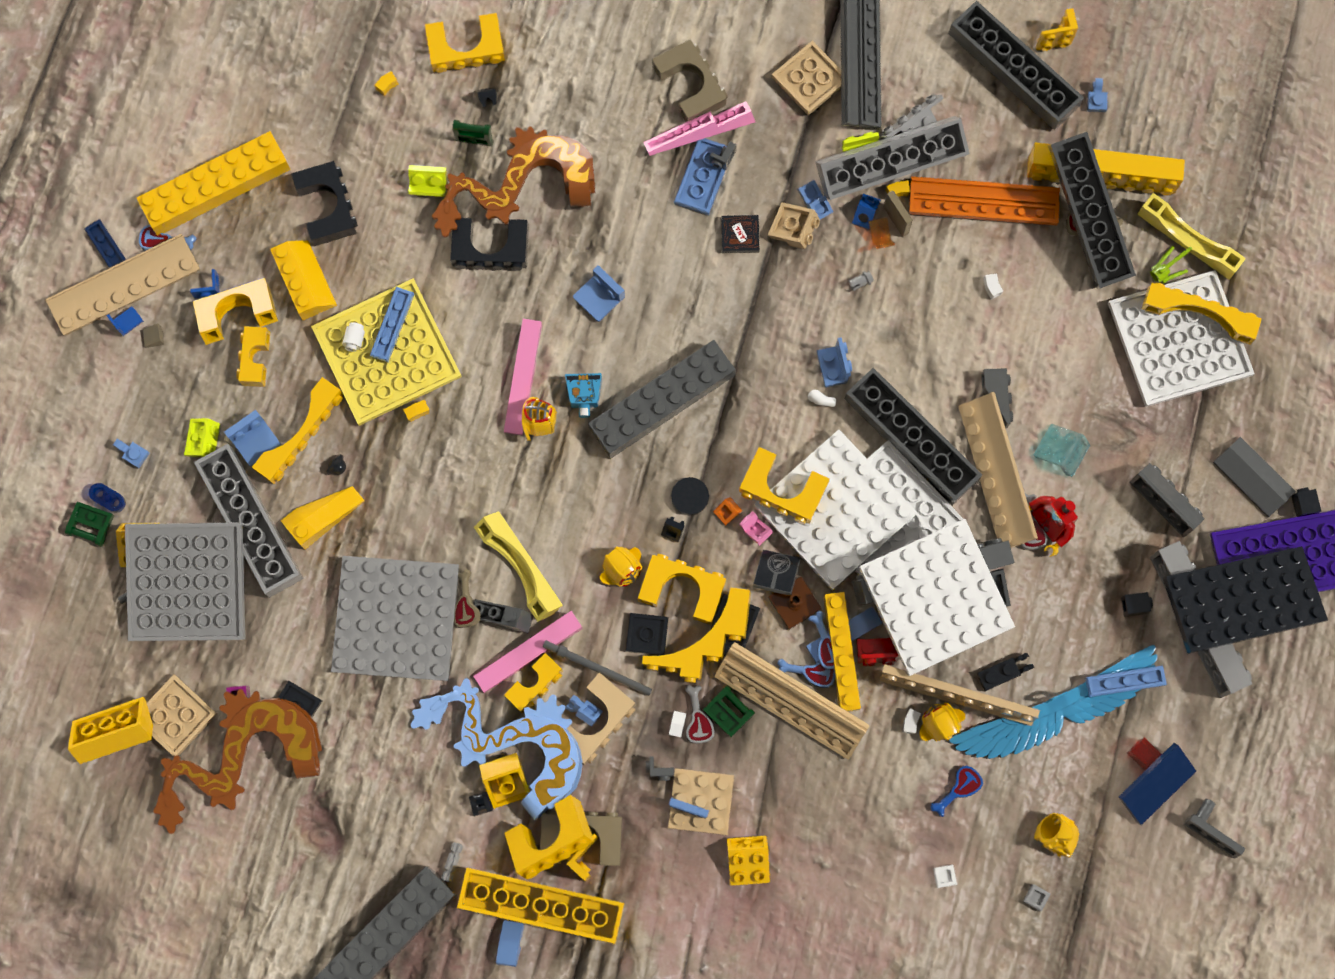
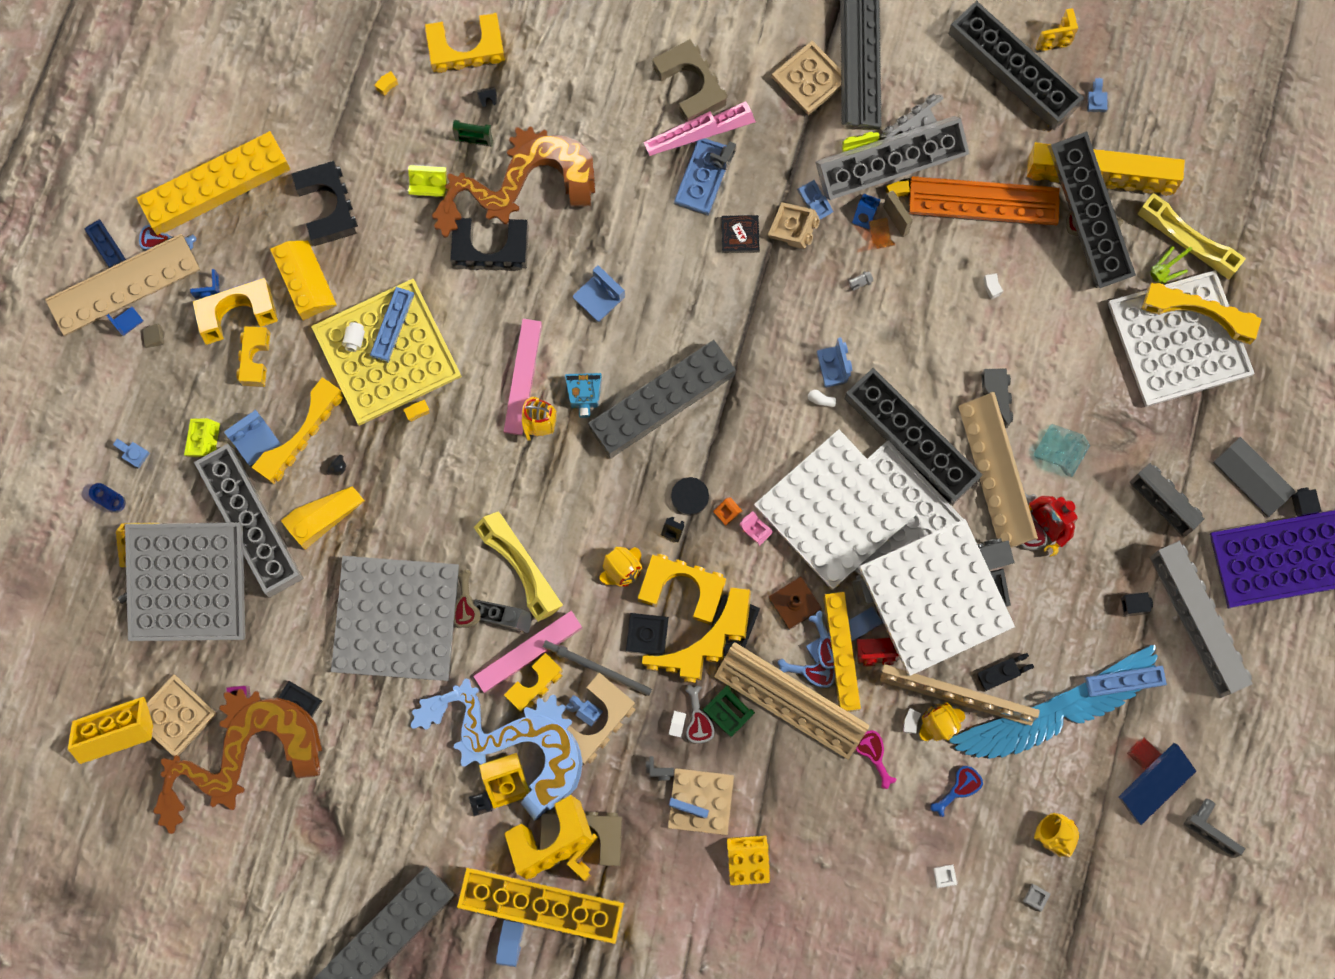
(90, 517): dark green plate -> none
(452, 862): light grey axle -> none
(756, 487): yellow arch -> none
(776, 572): black slope -> none
(873, 748): none -> piece
(1244, 599): black plate -> none

